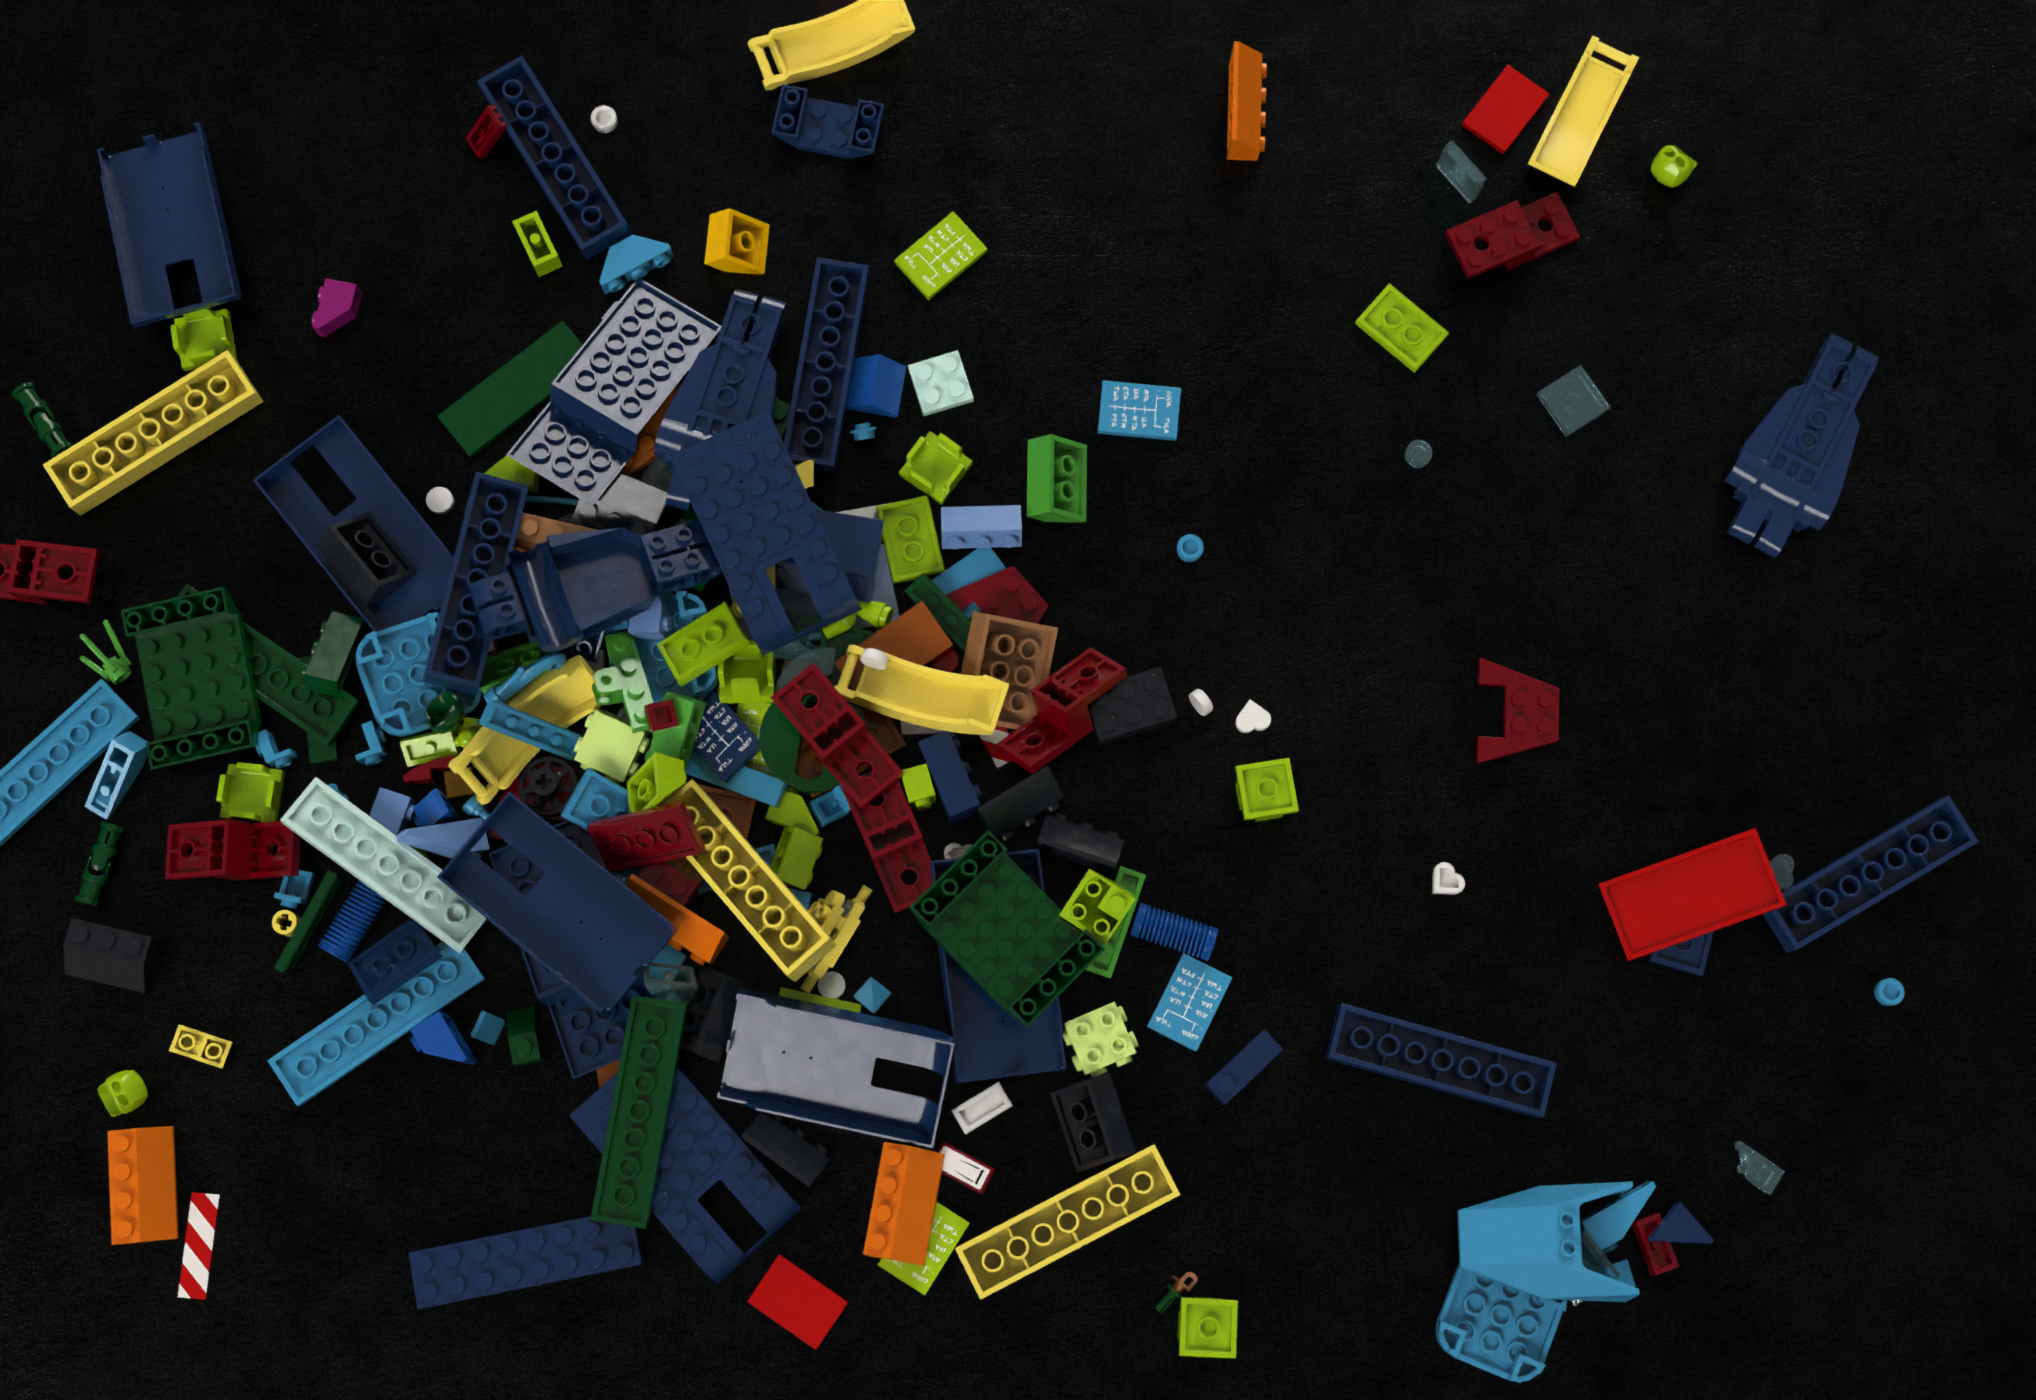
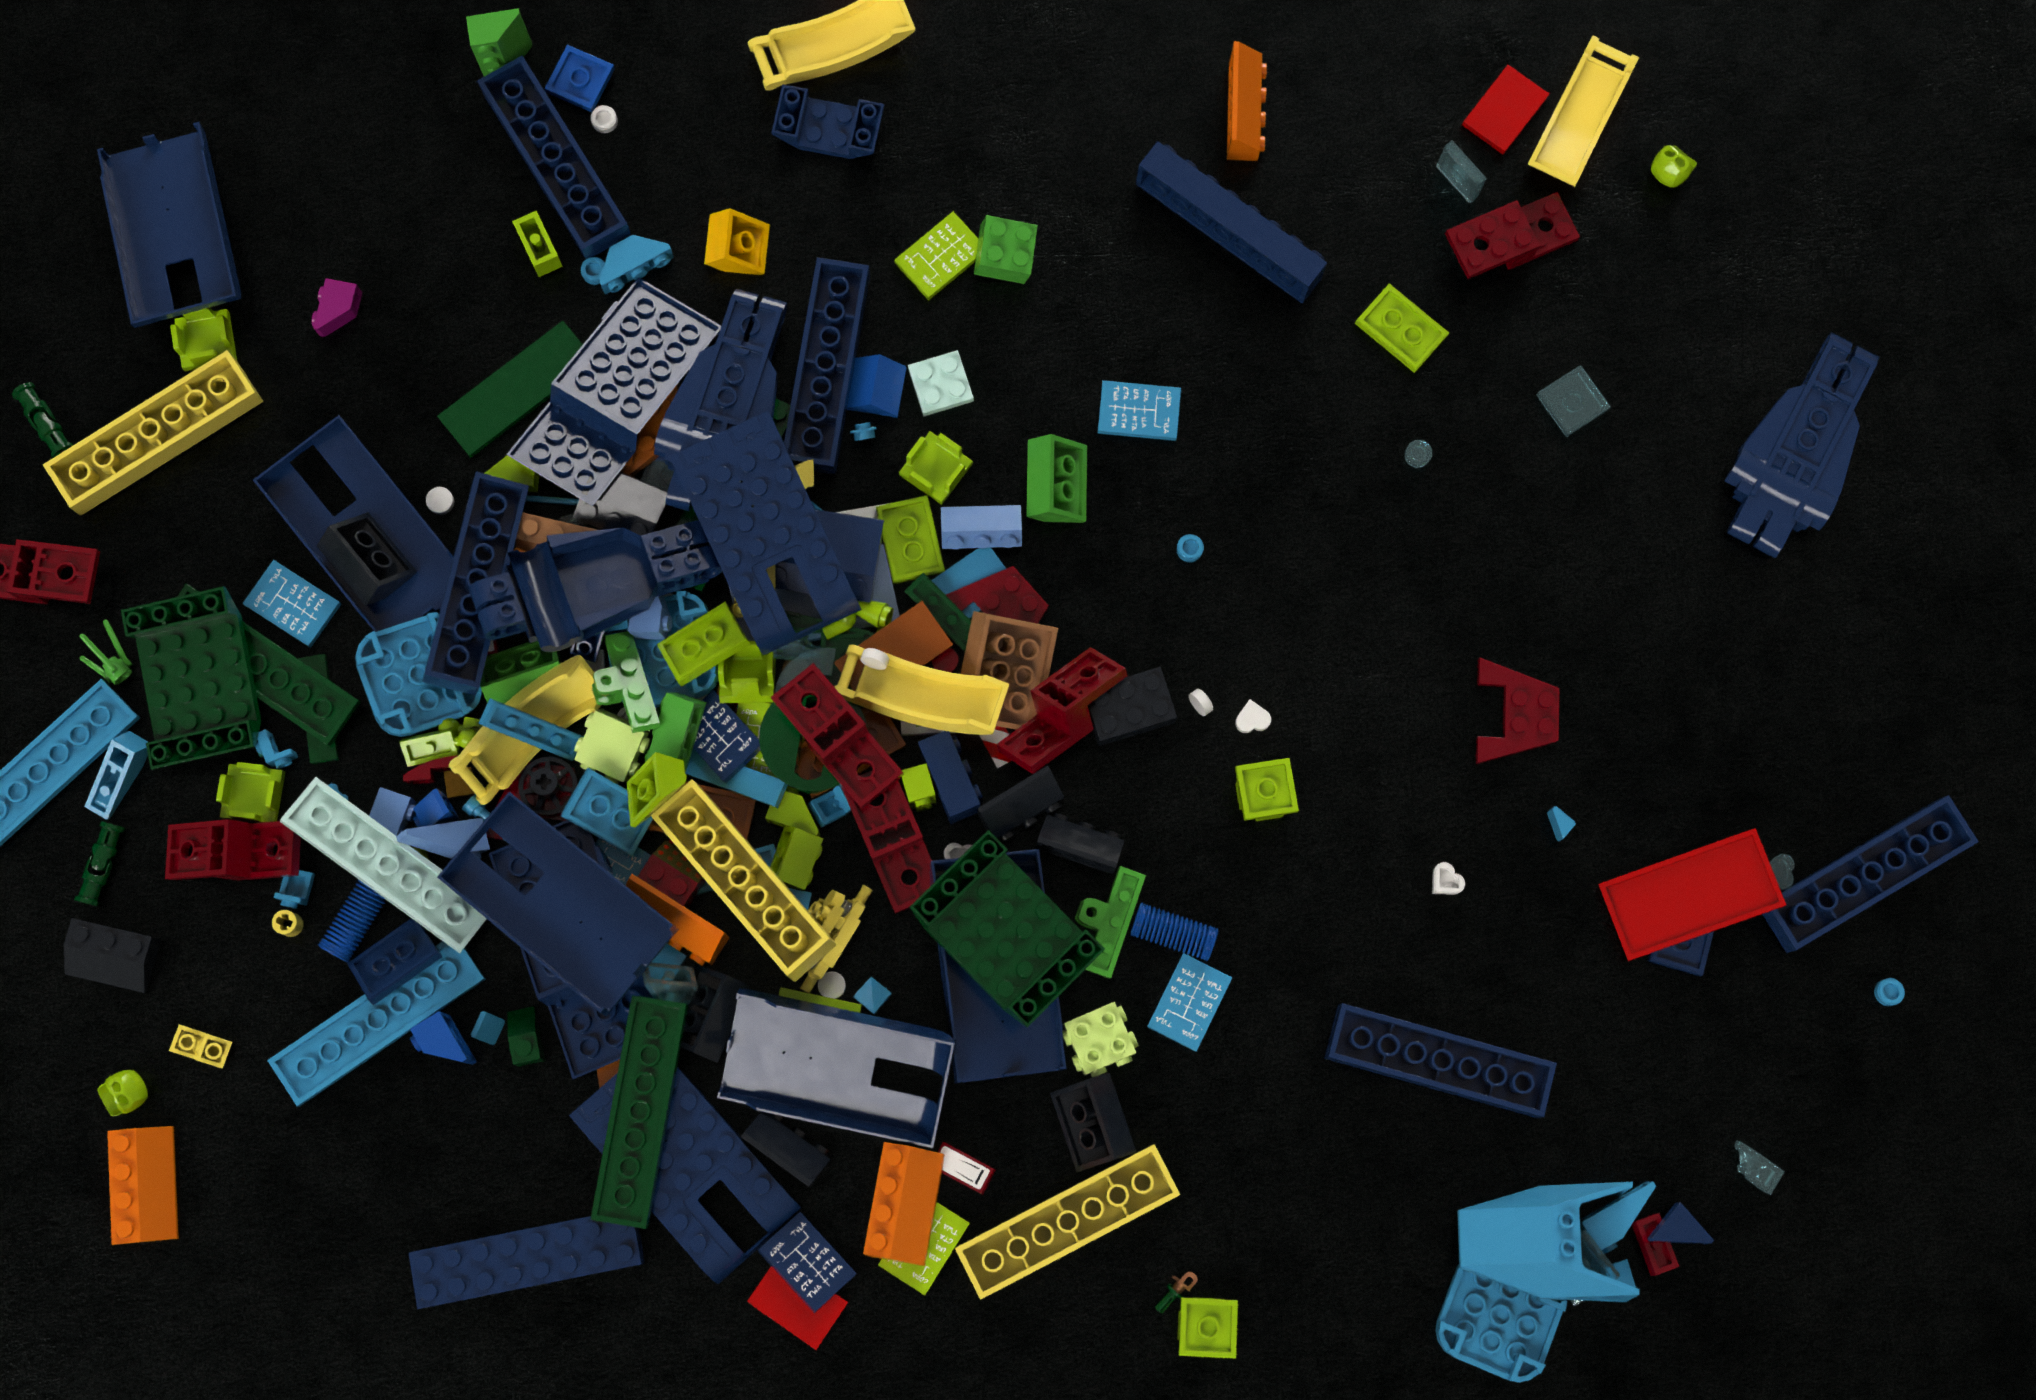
(198, 1245): sticker -> none
(292, 603): none -> dark azure tile
(308, 923): dark green tile -> none
(333, 654): dark green brick -> none
(375, 738): dark azure bracket -> none
(445, 712): dark green hair -> none
(488, 135): dark red tile -> none
(497, 38): none -> bright green slope
(524, 676): dark azure plant -> none
(579, 78): none -> blue plate
(592, 269): none -> dark azure tile
(646, 837): dark red tile -> none
(661, 716): dark red tile -> none
(807, 1262): none -> dark blue tile
(982, 1108): white tile -> none
(1005, 249): none -> bright green brick
(1097, 906): lime slope -> none
(1230, 221): none -> dark blue brick
(1243, 1067): dark blue slope -> none
(1560, 822): none -> dark azure slope

